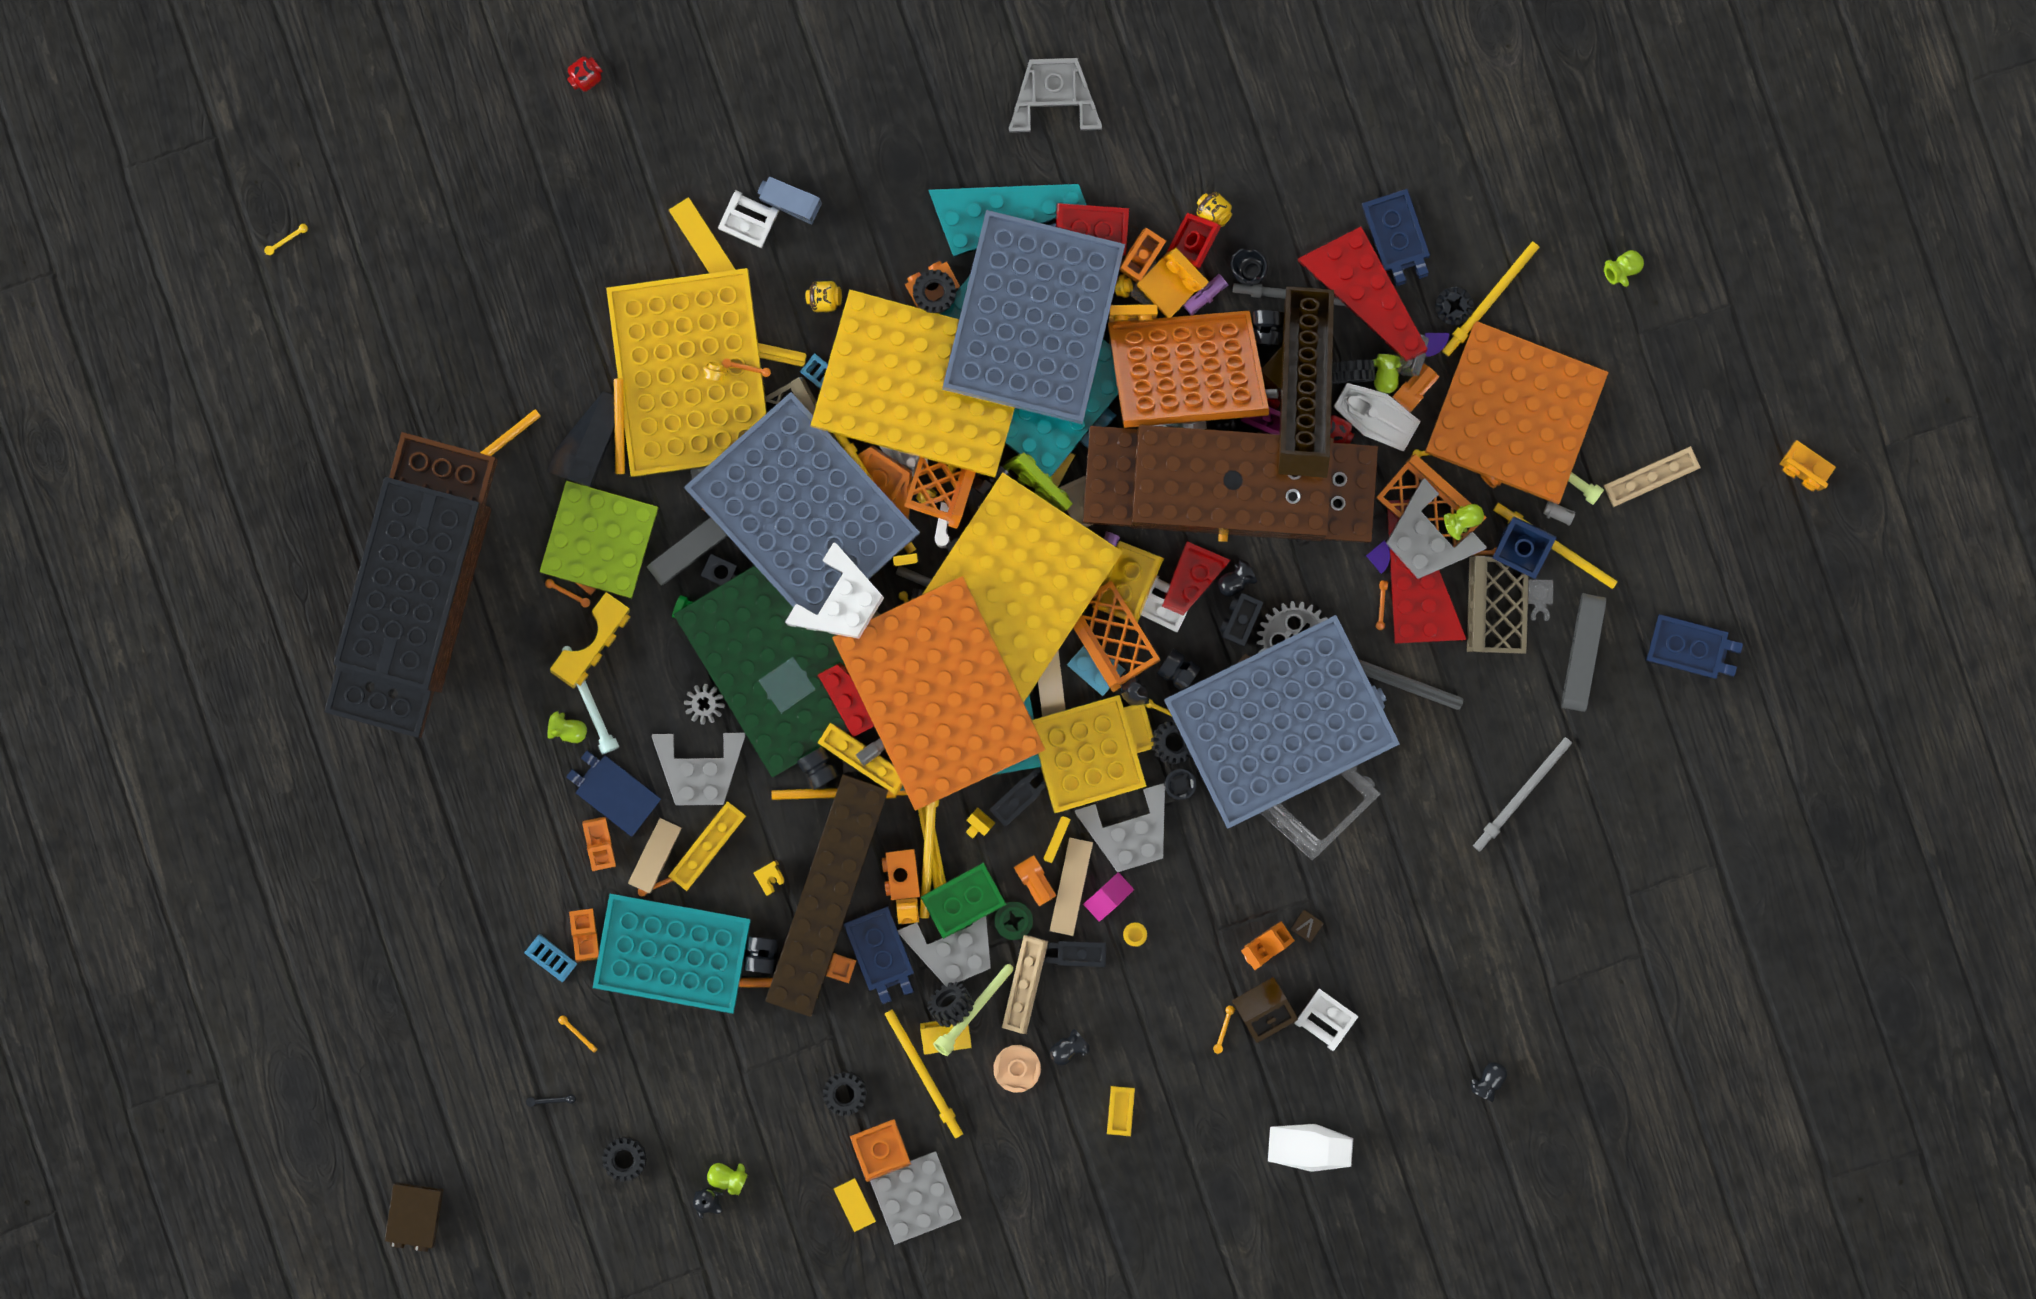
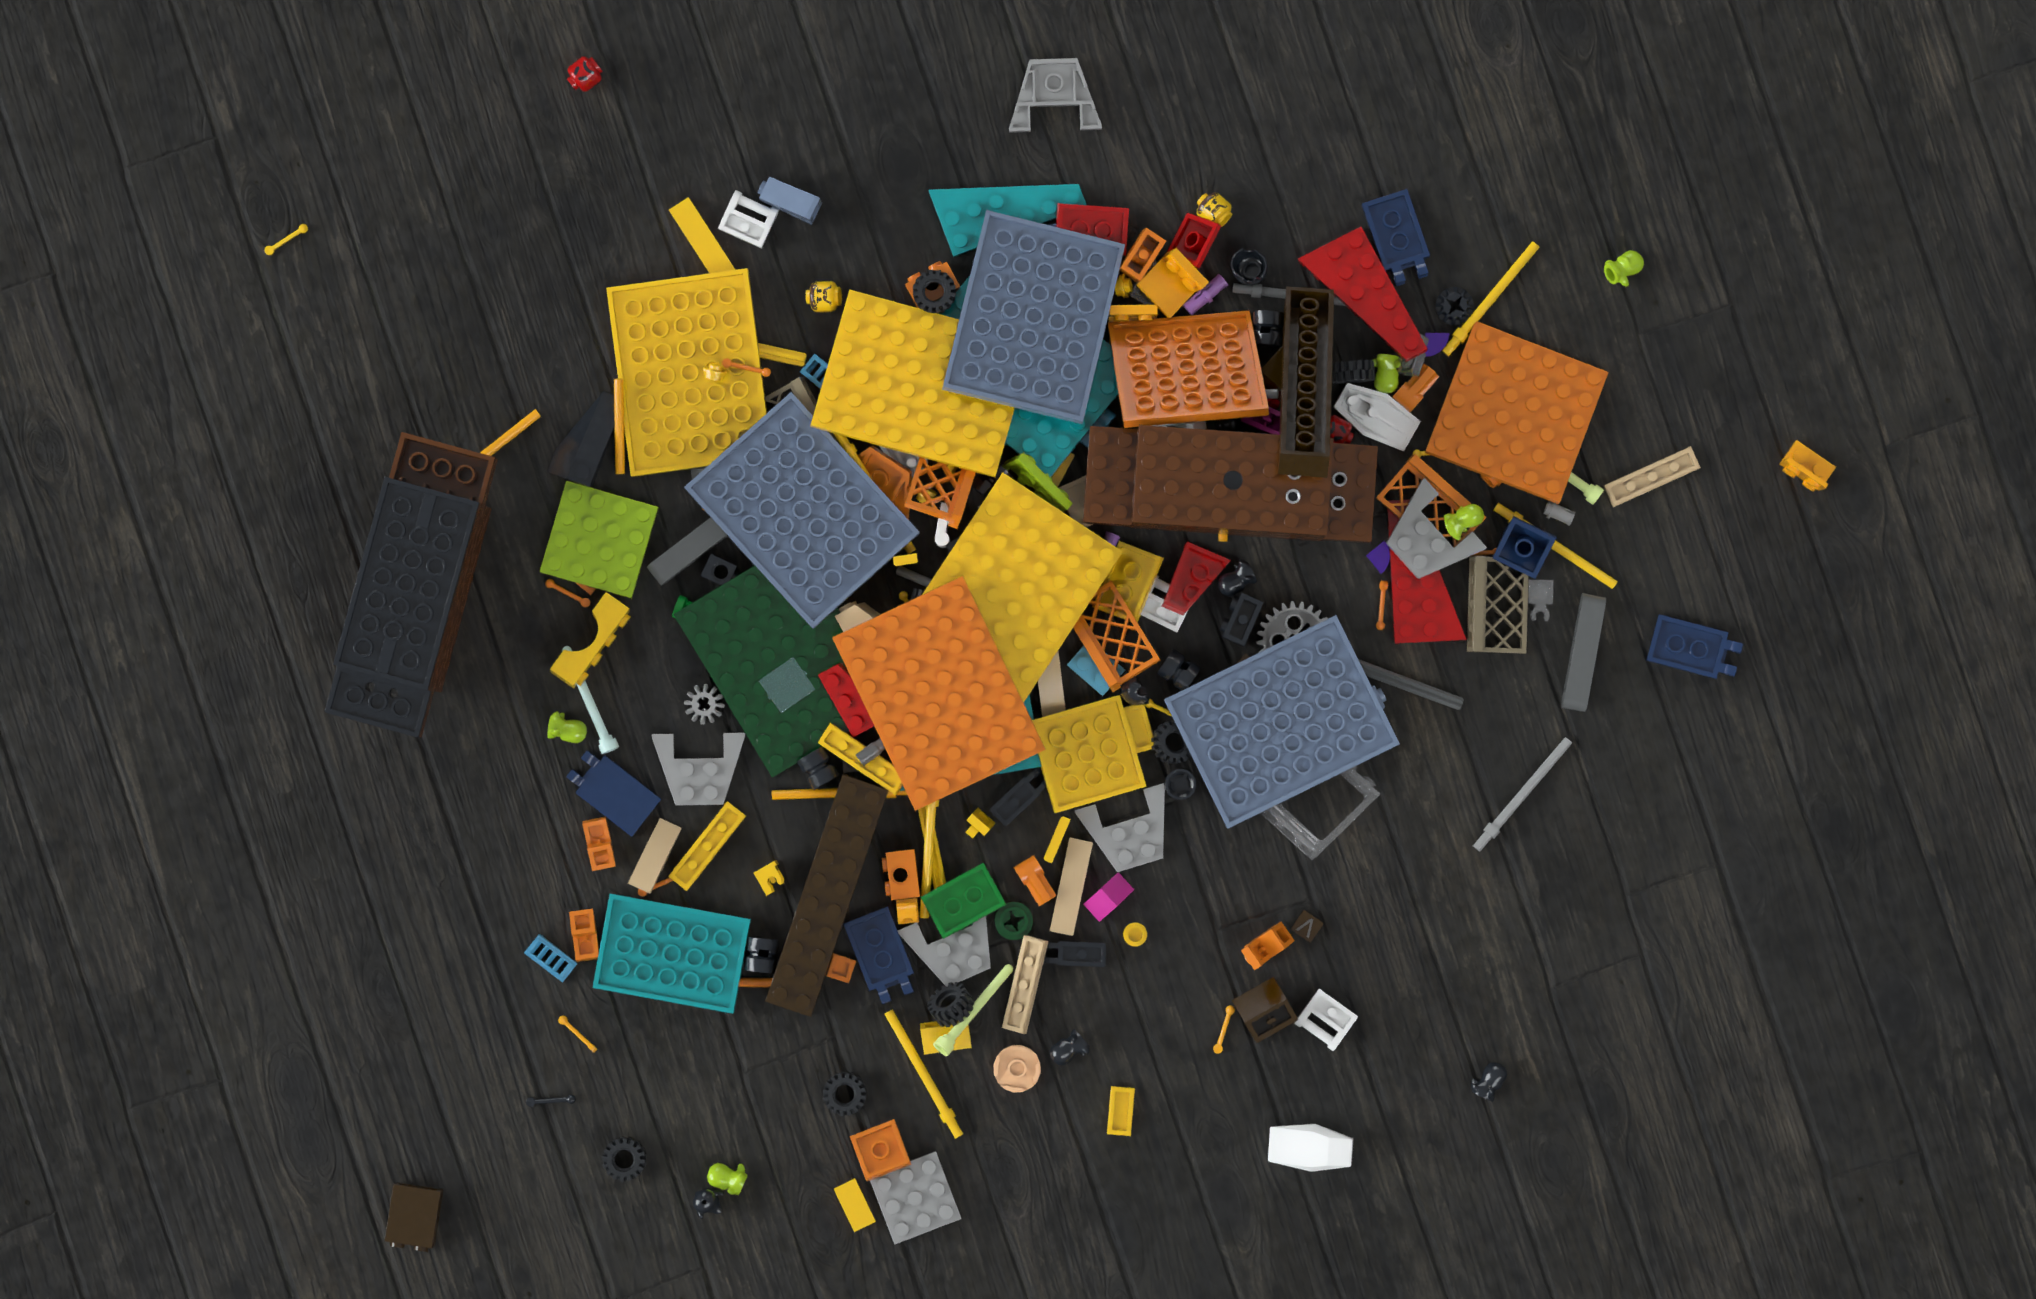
(849, 604): white wing -> none

